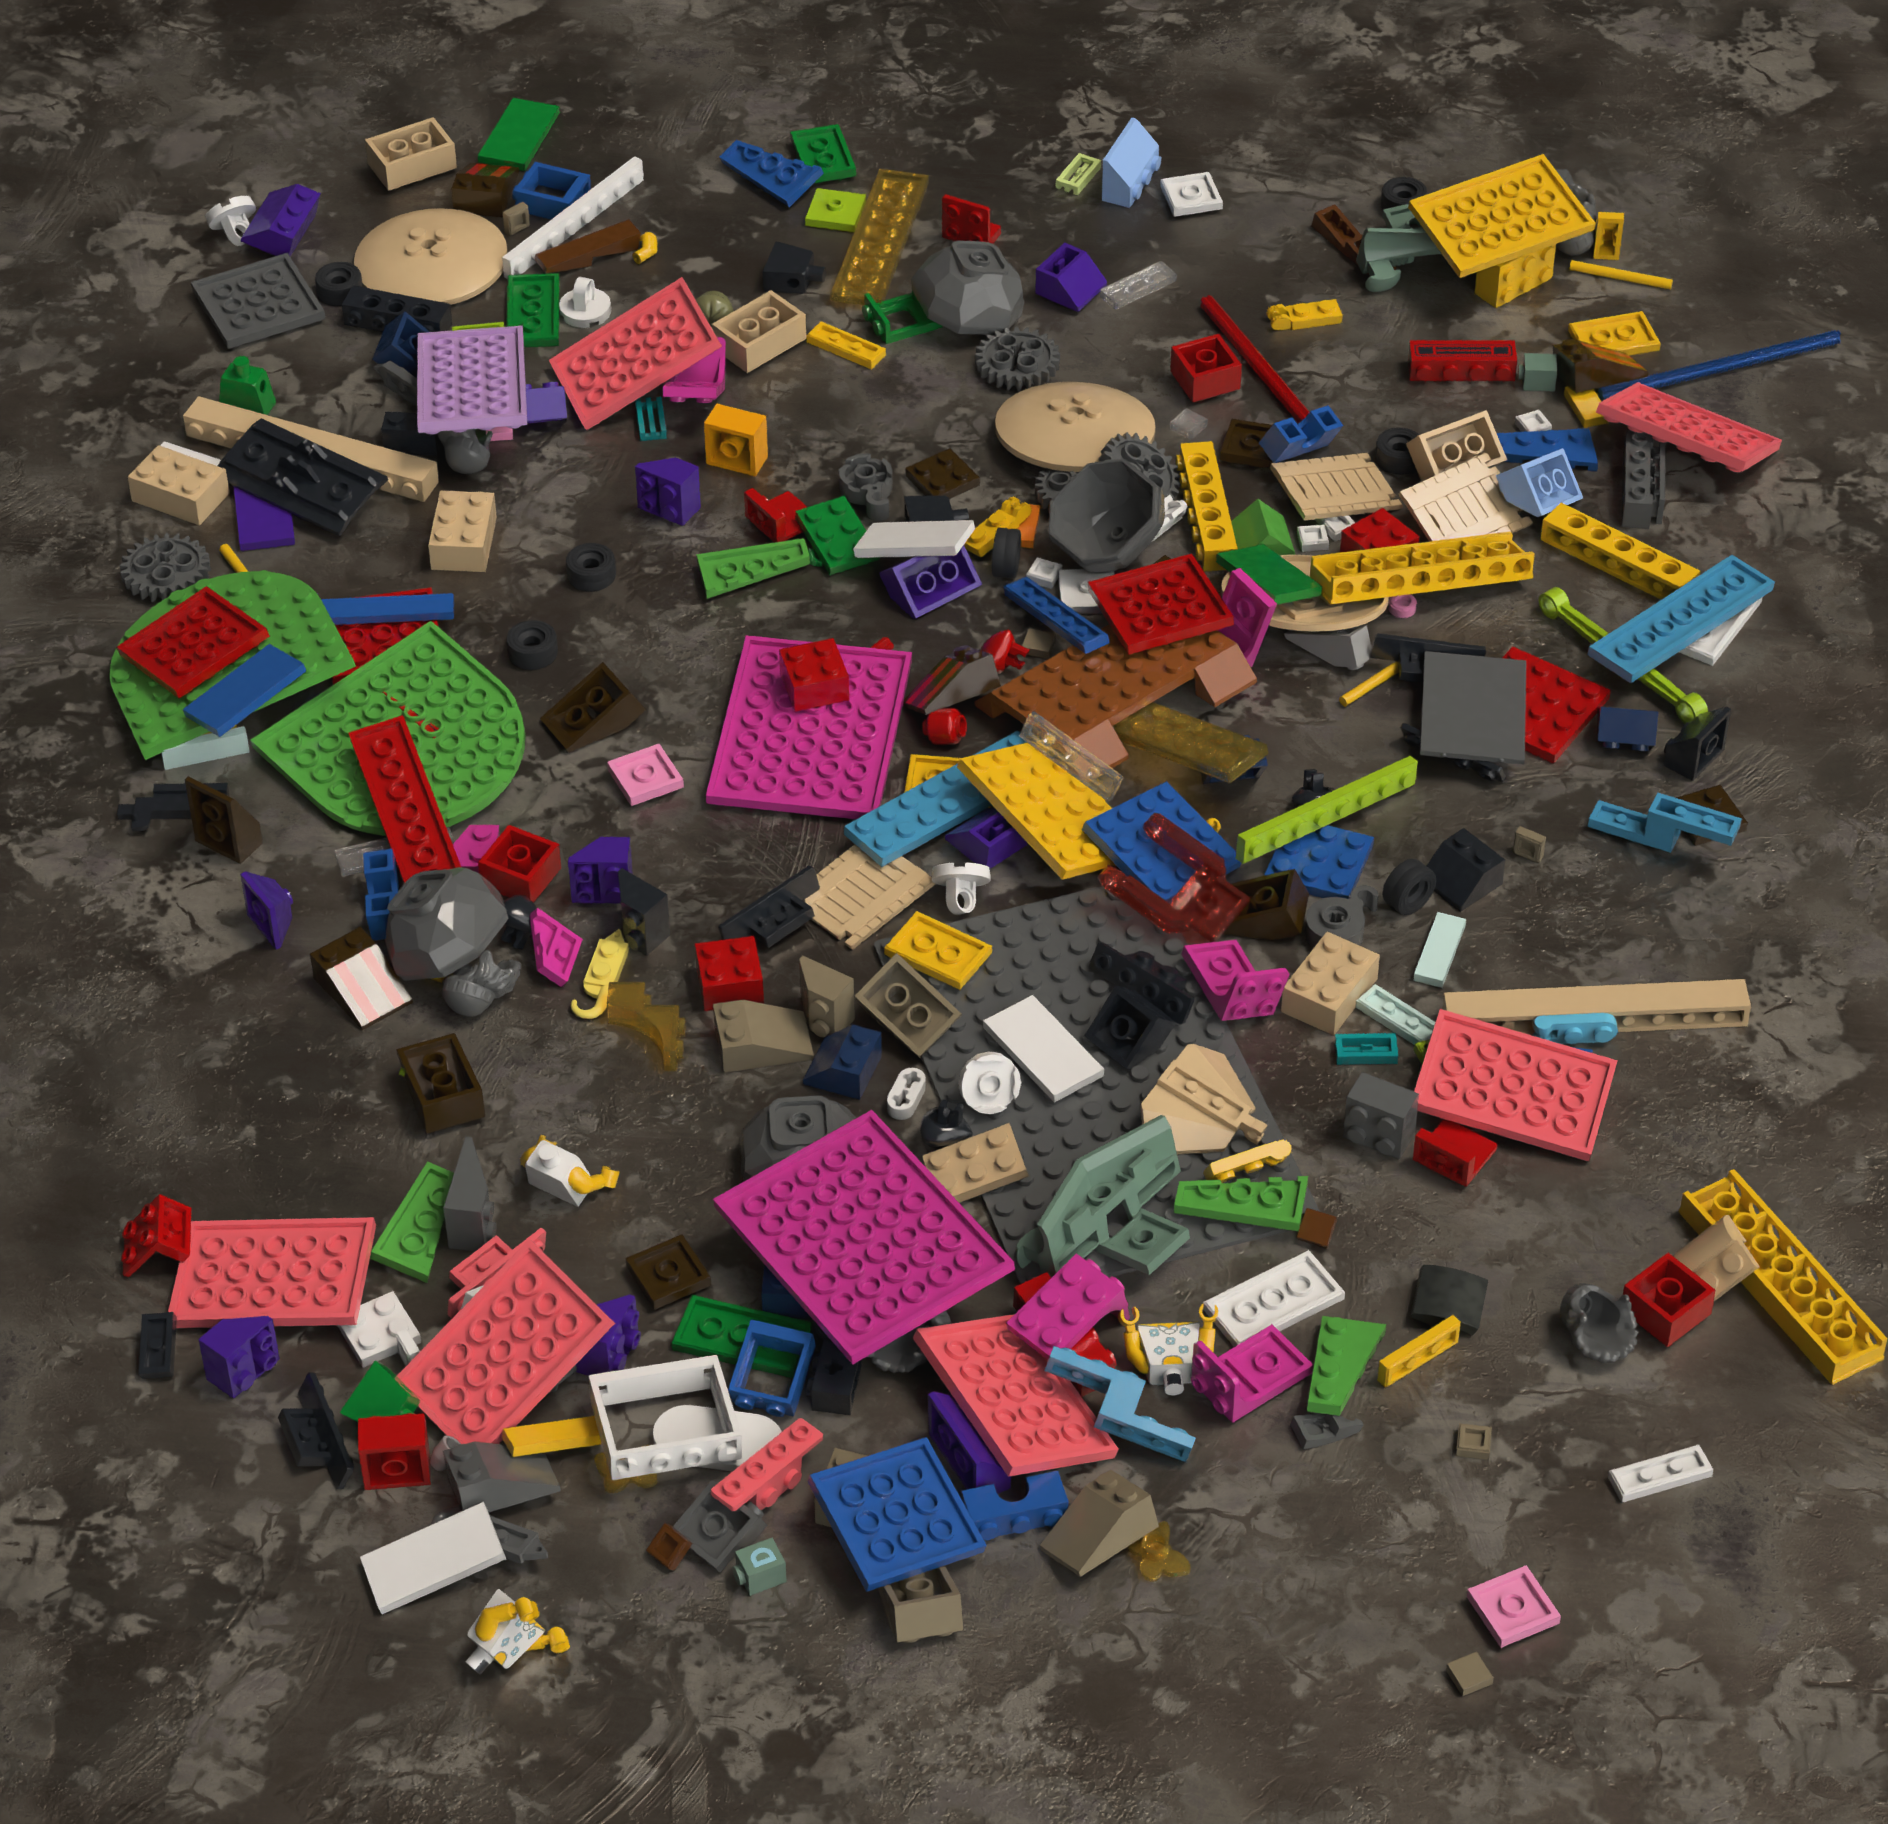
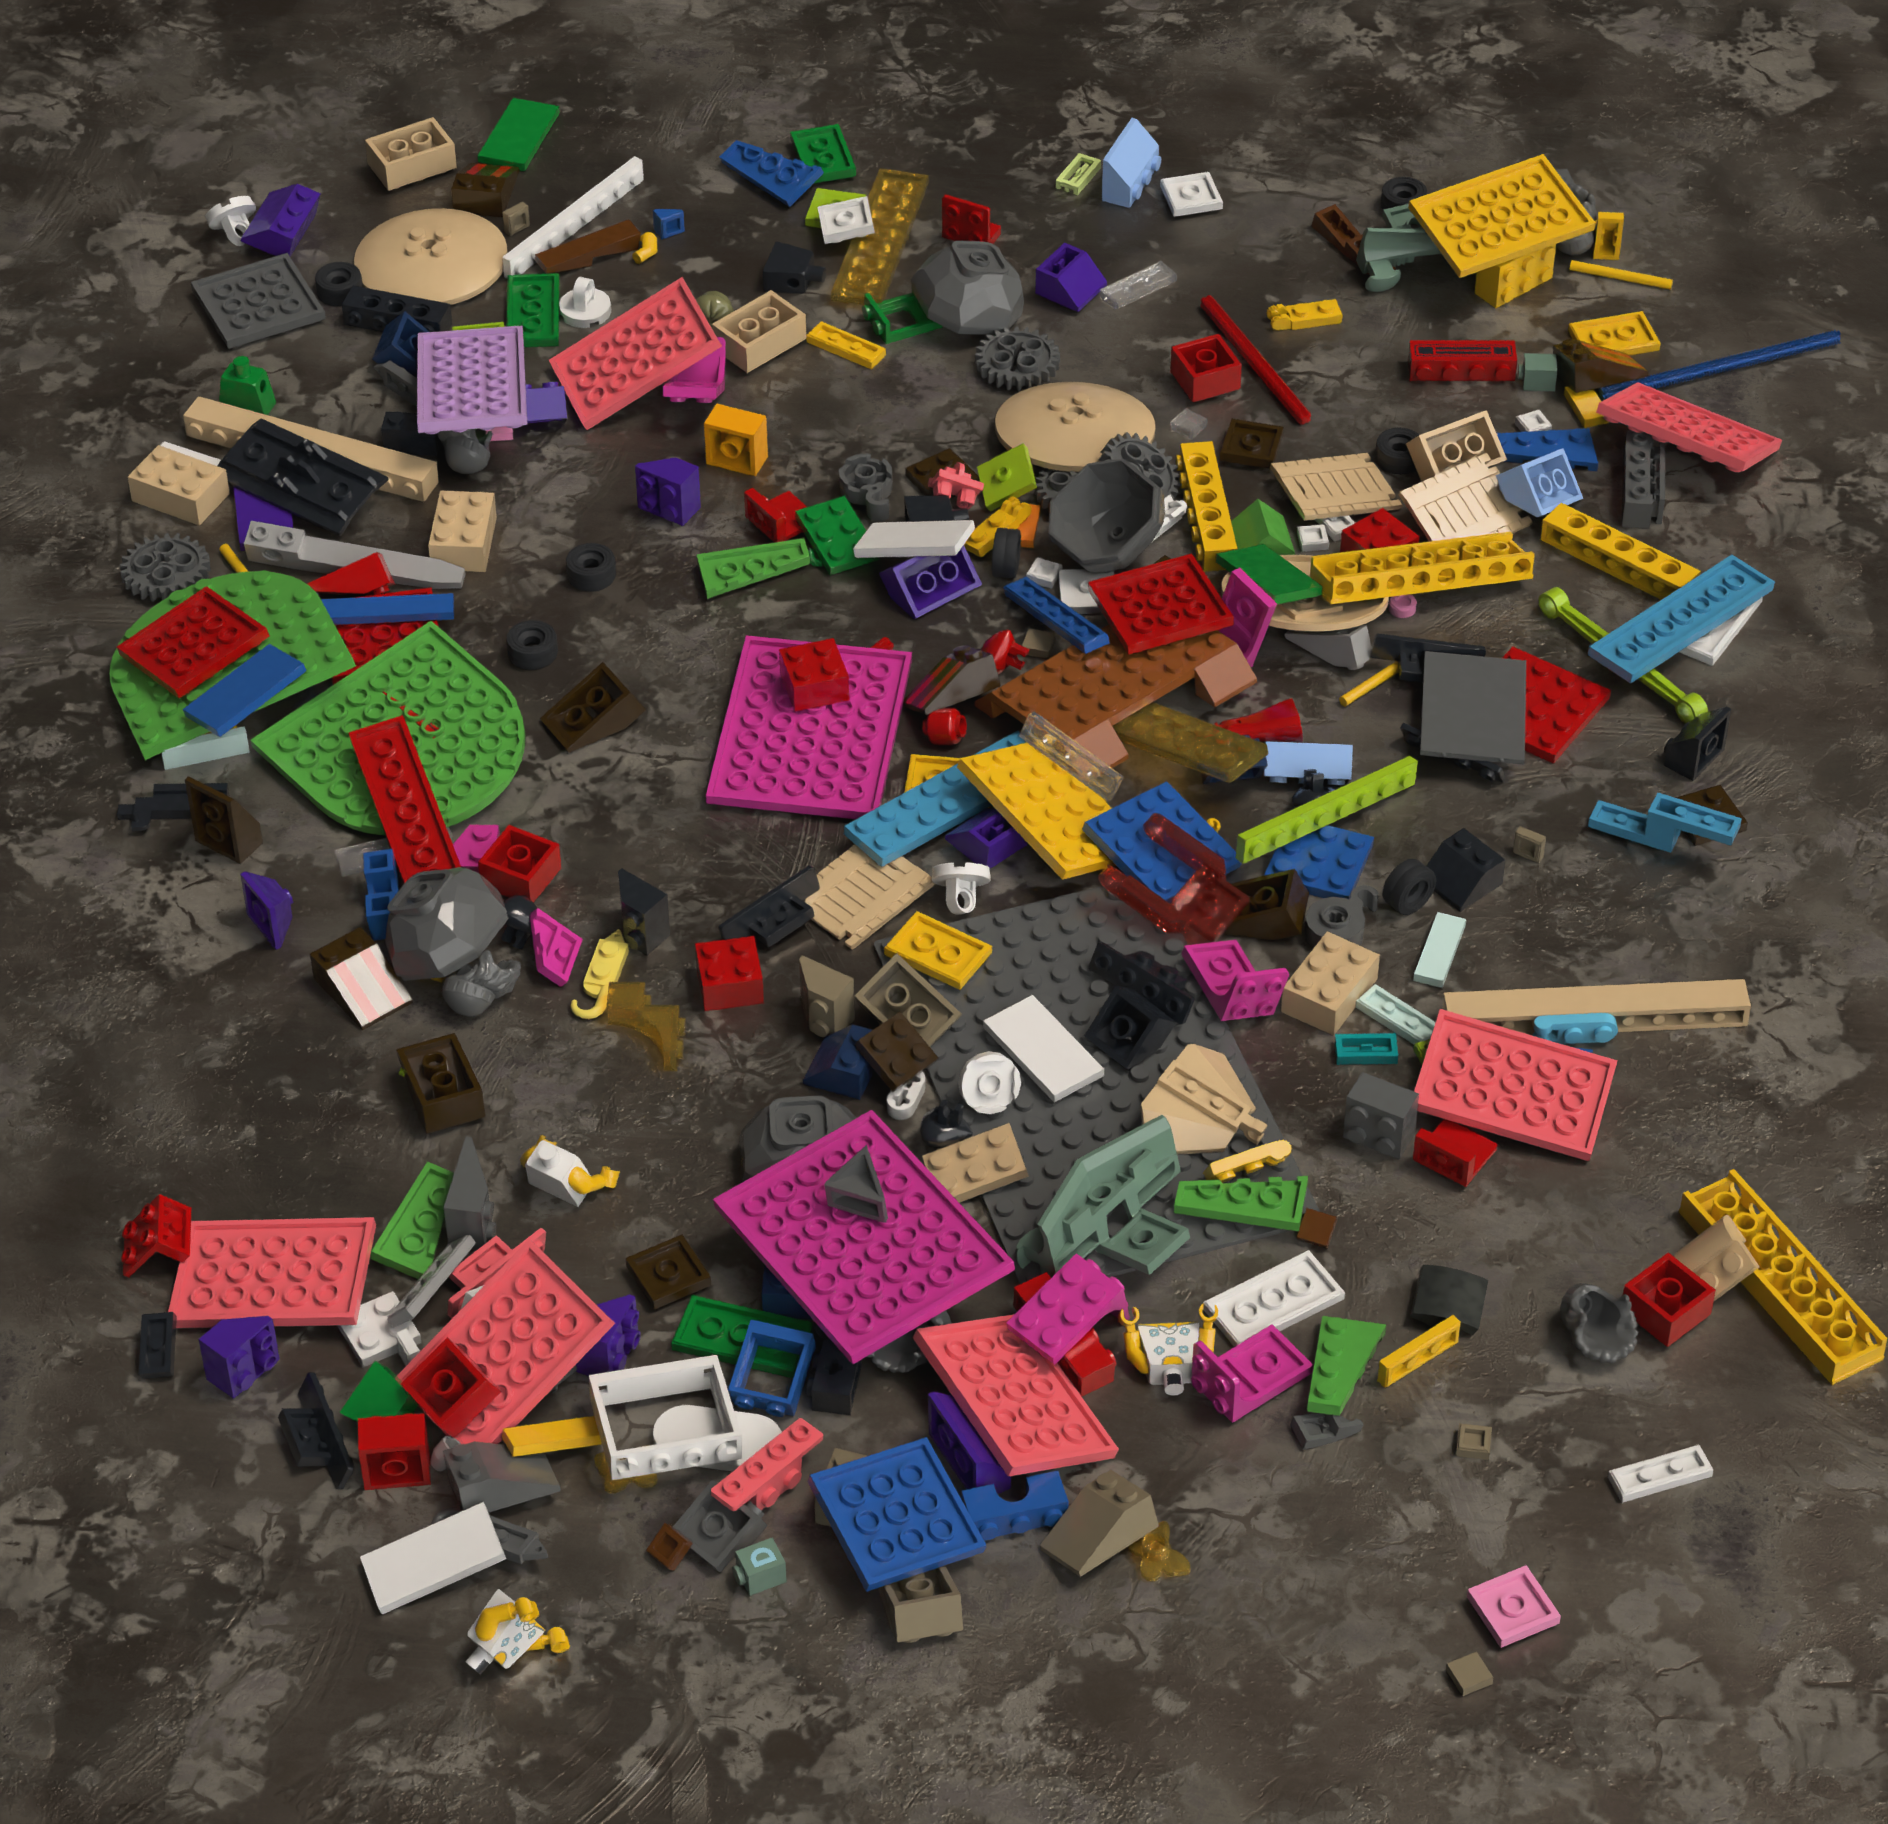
(295, 550): none -> light grey piece
(361, 577): none -> red slope
(431, 1280): none -> light grey tile
(450, 1387): none -> red brick
(545, 205): blue window -> none
(596, 868): dark purple slope -> none
(645, 774): bright pink plate -> none
(650, 405): teal tile -> none
(668, 222): none -> blue slope
(760, 1035): dark tan slope -> none
(846, 220): none -> white plate
(857, 1188): none -> dark grey slope
(896, 1051): none -> dark brown plate
(957, 483): none -> coral hips
(1007, 476): none -> lime plate
(1121, 1398): dark azure bracket -> none
(1271, 724): none -> red piece
(1290, 439): blue arch -> none
(1291, 760): none -> light blue slope
(1627, 727): dark blue slope -> none

